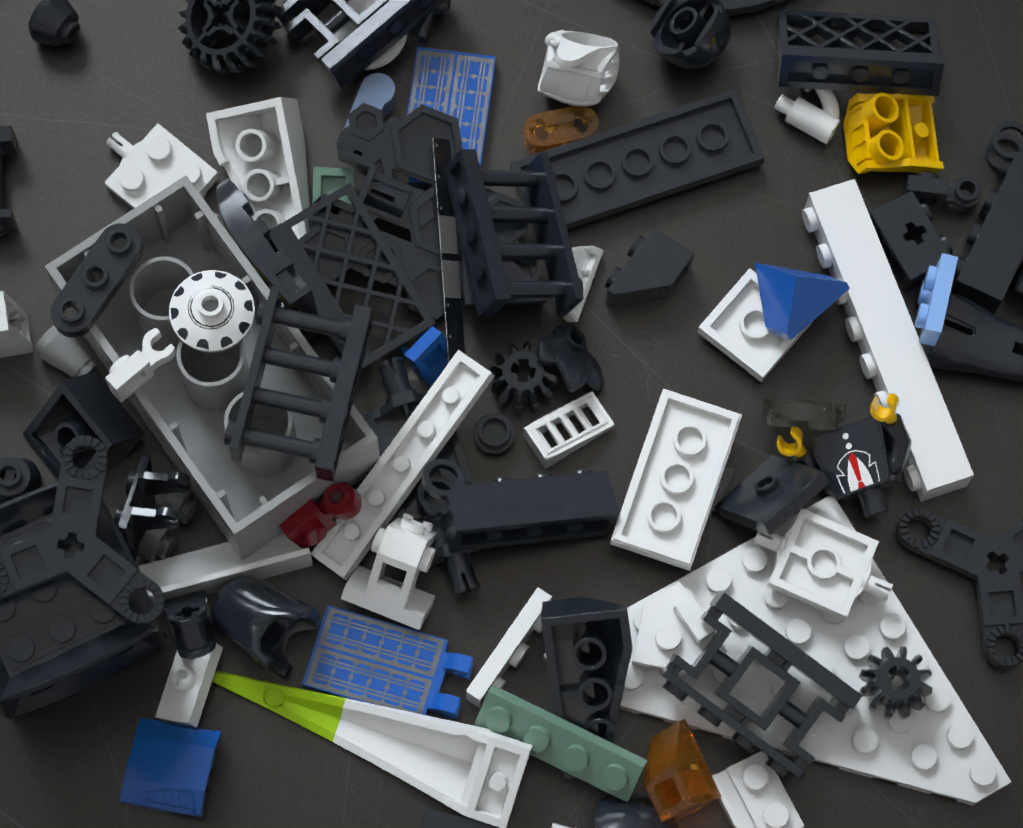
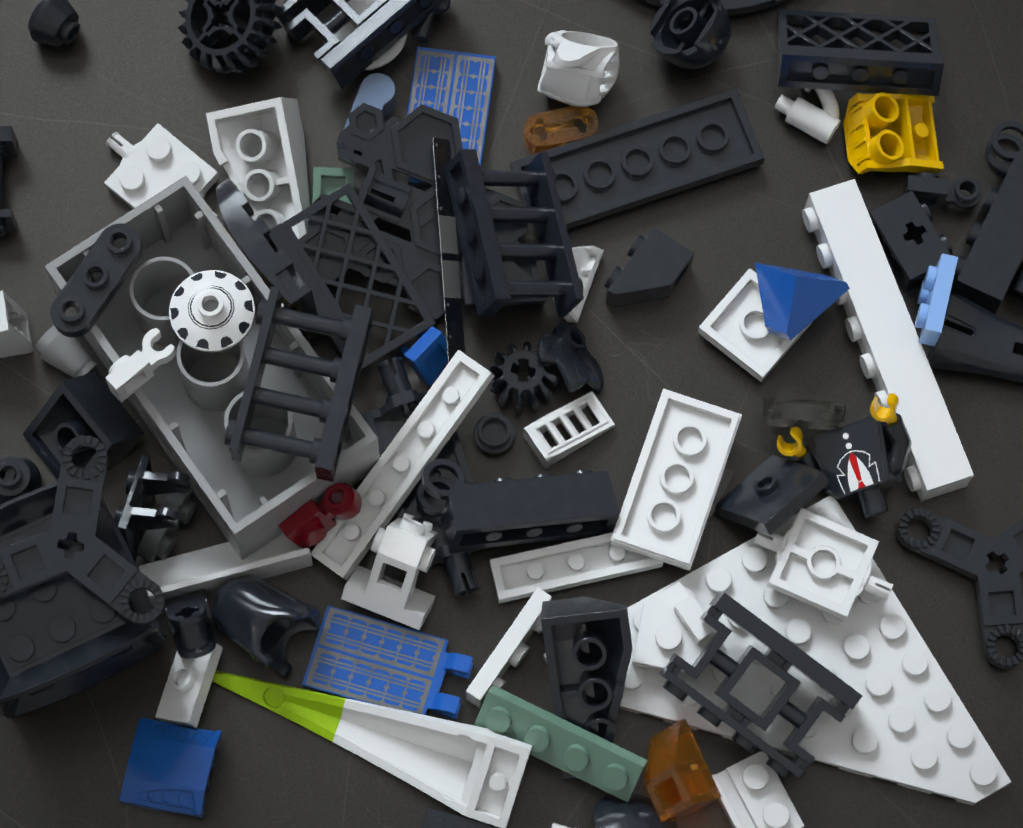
(564, 567): none -> white plate
(912, 685): black gear -> none

